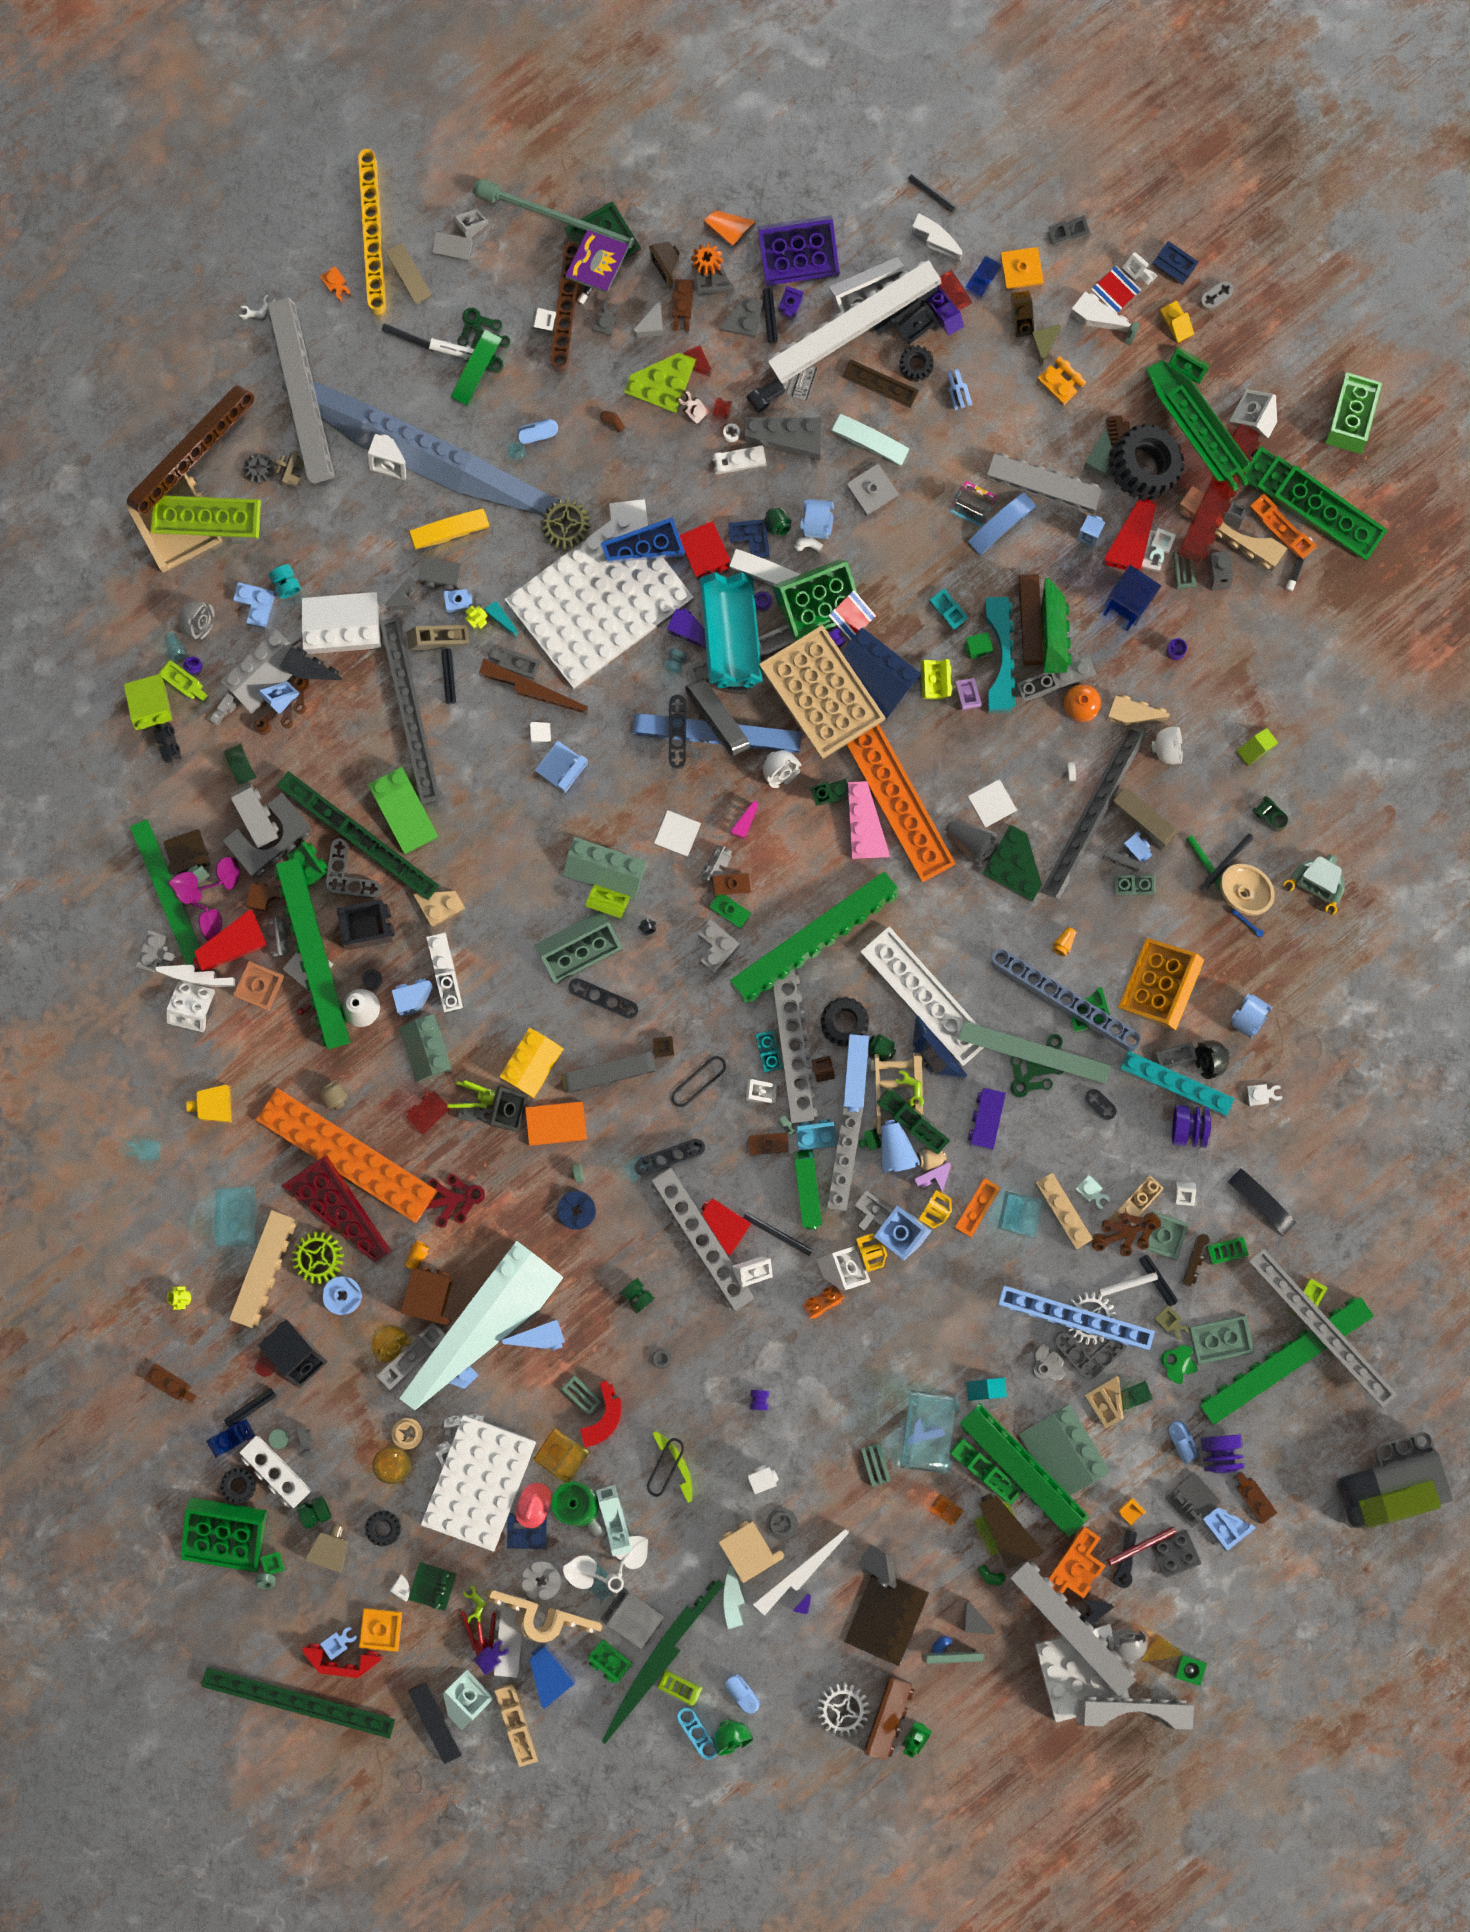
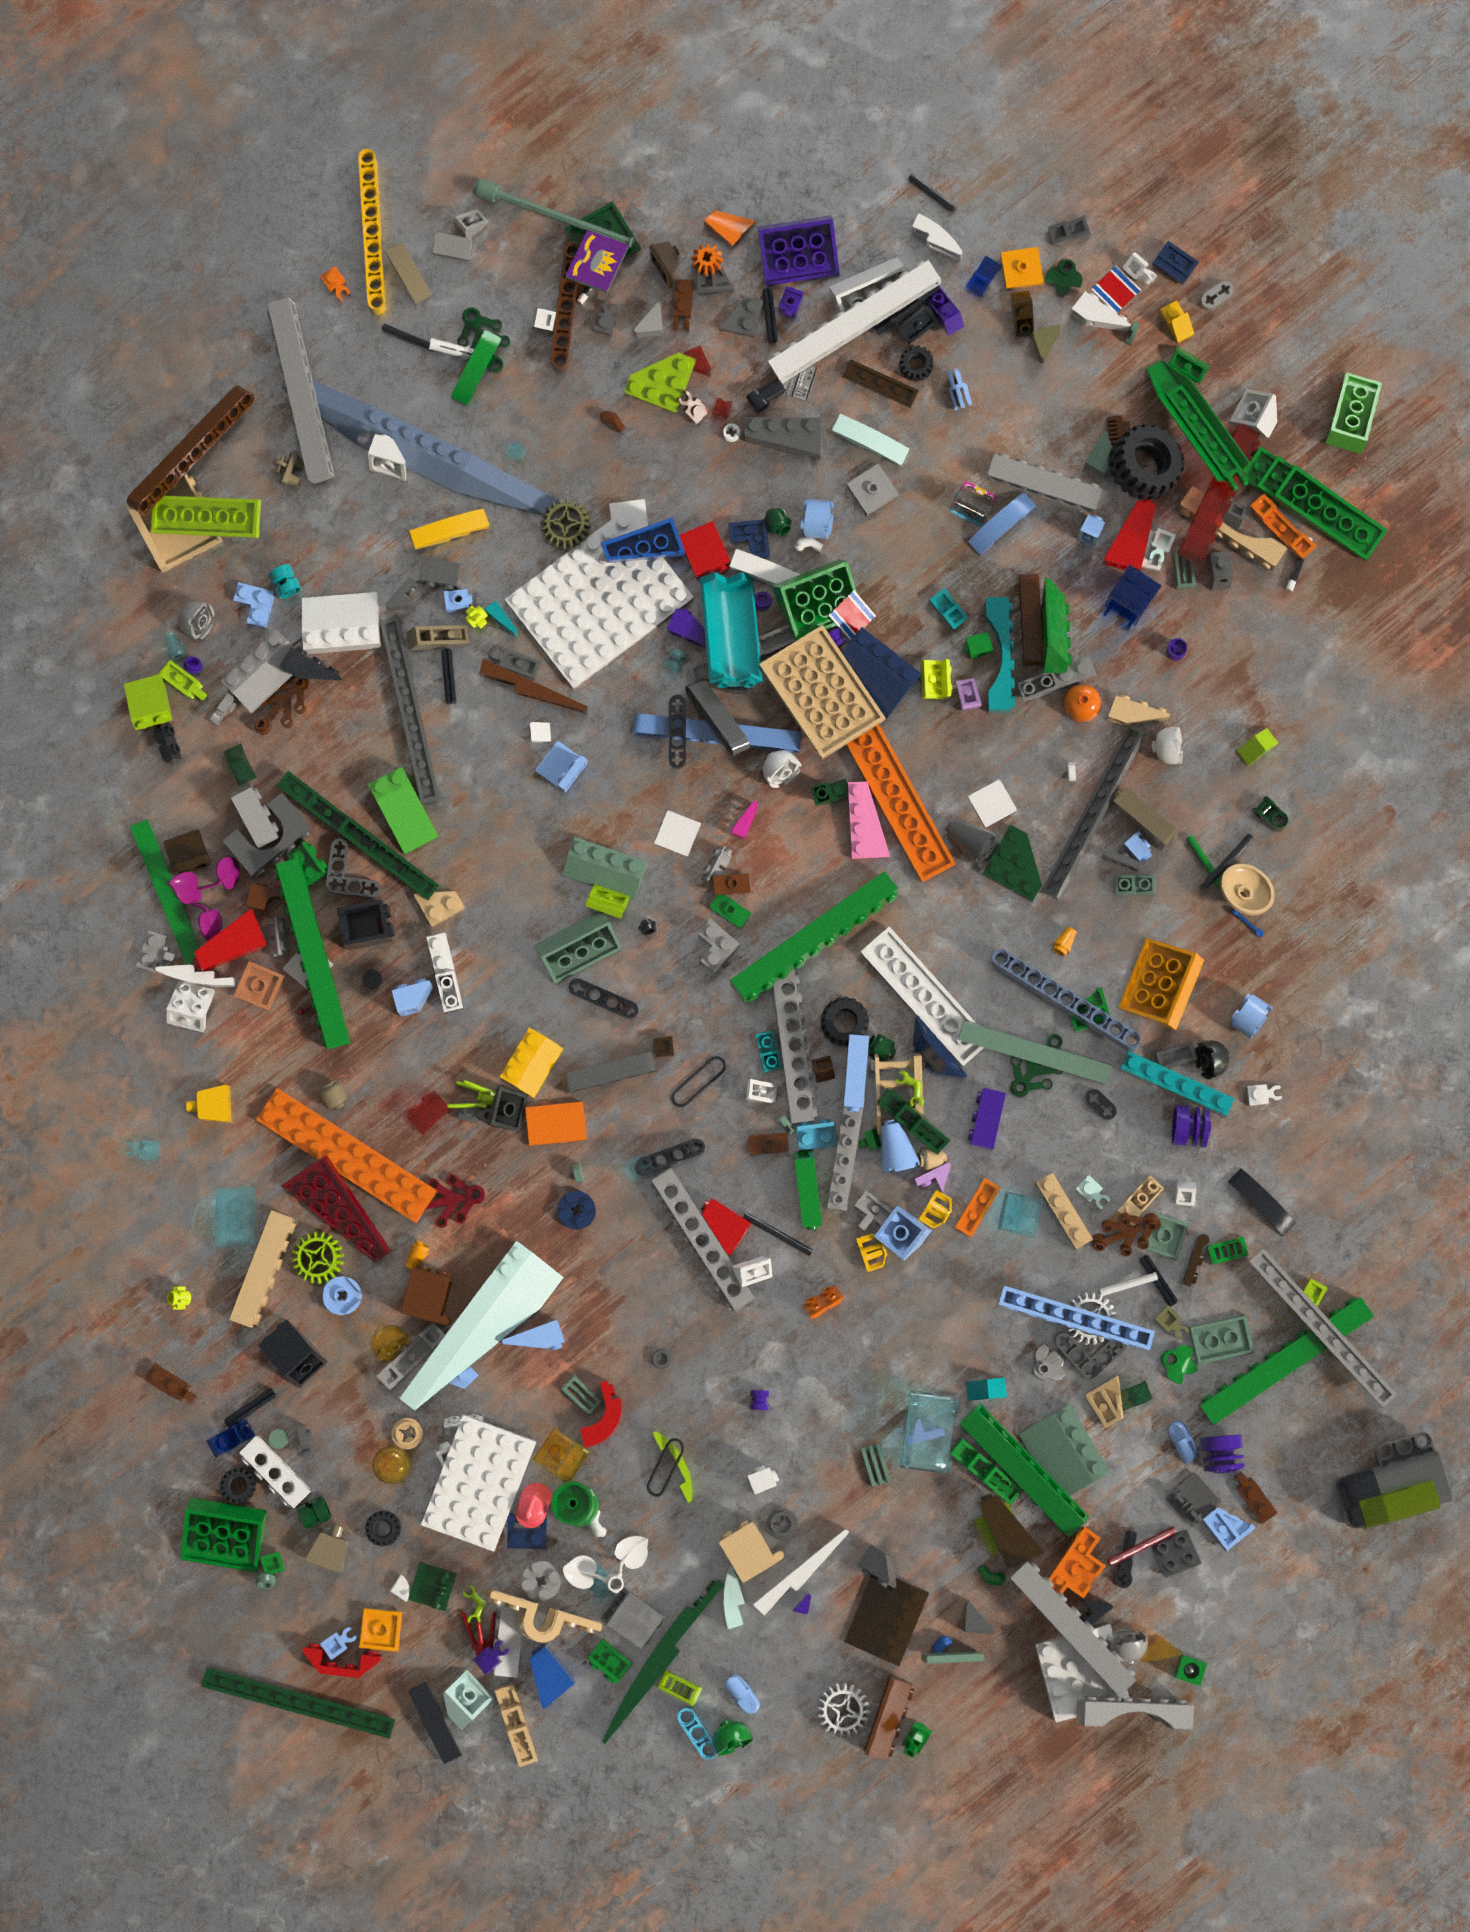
(200, 873): sand green slope -> none
(256, 314): white arm -> none
(264, 474): dark grey gear -> none
(265, 1367): clear red tile -> none
(279, 695): light blue slope -> none
(365, 1012): white cone -> none
(425, 1048): sand green slope -> none
(537, 431): light blue arm -> none
(614, 1520): light aqua arch -> none
(637, 1295): dark green wheel -> none
(739, 459): white plate -> none
(844, 1268): white slope -> none
(945, 1509): clear orange slope -> none
(954, 290): clear red slope -> none
(1057, 384): light orange plate -> none
(1062, 279): none -> dark green plate
(1131, 1511): light orange panel -> none
(1321, 879): torso -> none

